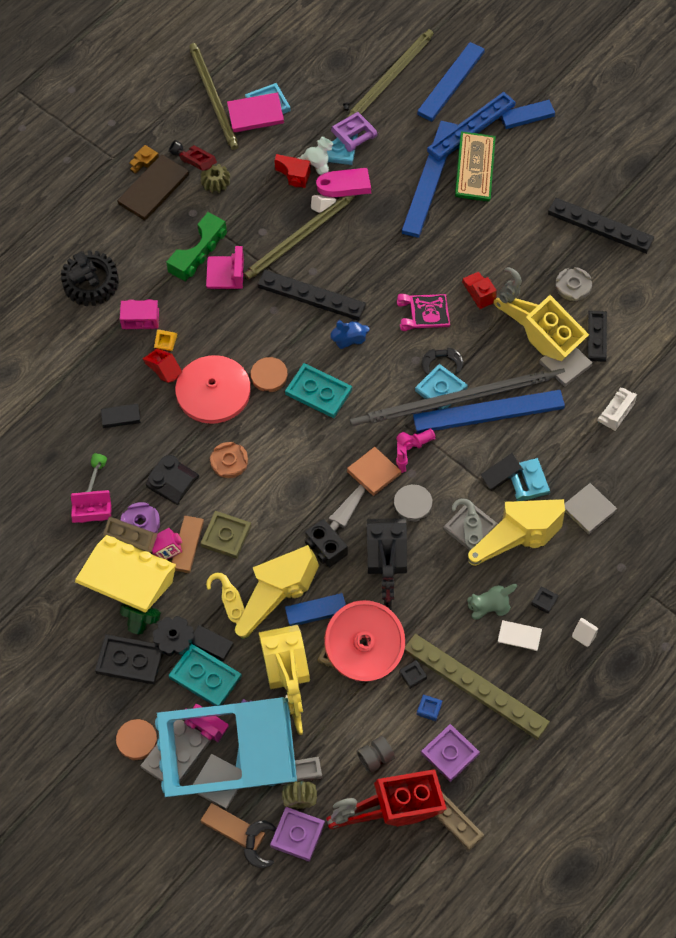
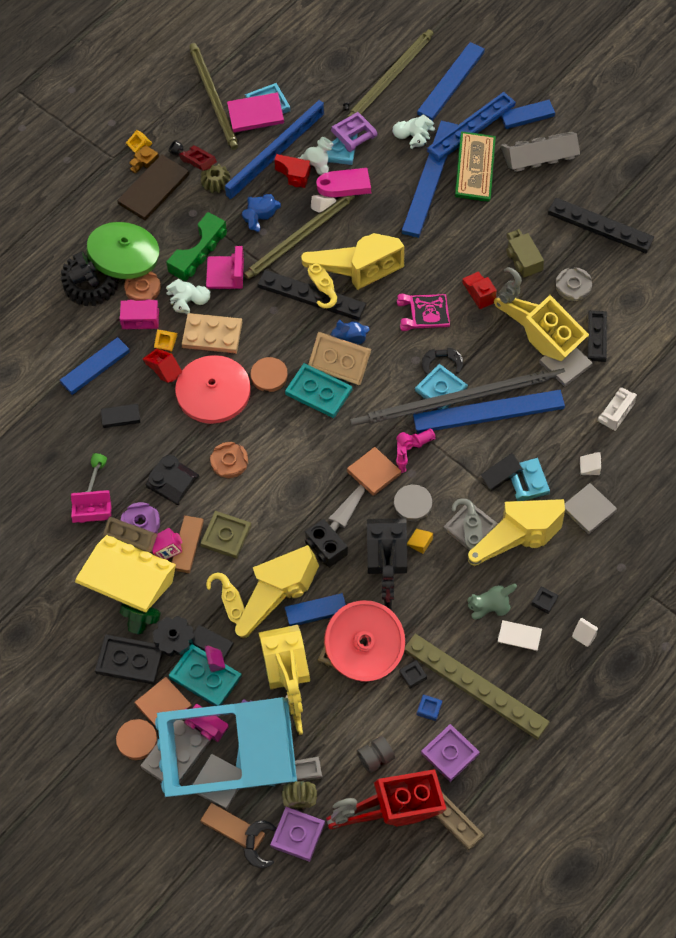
(94, 365): none -> blue tile
(122, 250): none -> bright green dish
(137, 141): none -> yellow slope
(143, 287): none -> nougat tile
(161, 698): none -> nougat tile
(185, 292): none -> light aqua animal
(212, 333): none -> tan plate
(214, 659): none -> magenta slope
(259, 208): none -> blue animal
(276, 147): none -> blue tile
(339, 358): none -> tan tile
(366, 263): none -> light yellow slope
(415, 127): none -> light aqua animal
(420, 540): none -> yellow slope
(524, 253): none -> olive brick
(541, 151): none -> light grey wedge
(590, 464): none -> white slope

